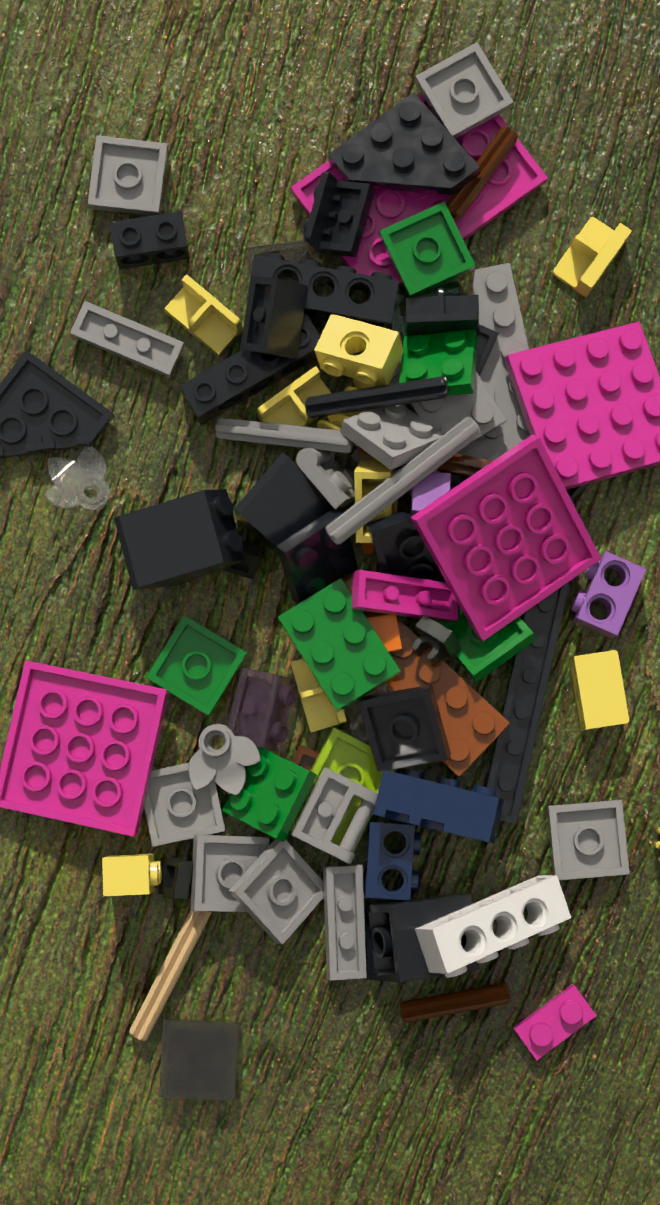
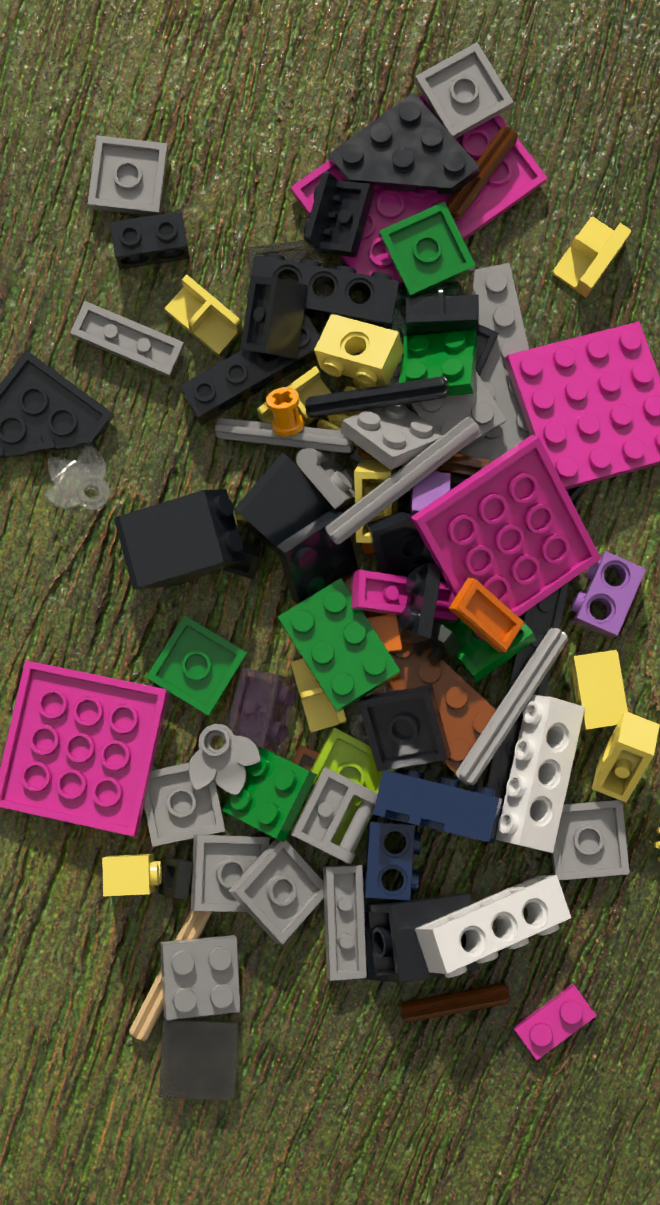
(200, 977): none -> light grey plate
(286, 418): none -> light orange bush
(421, 603): none -> black plate
(486, 615): none -> orange tile
(511, 706): none -> light grey axle
(540, 773): none -> white brick
(625, 756): none -> light yellow brick

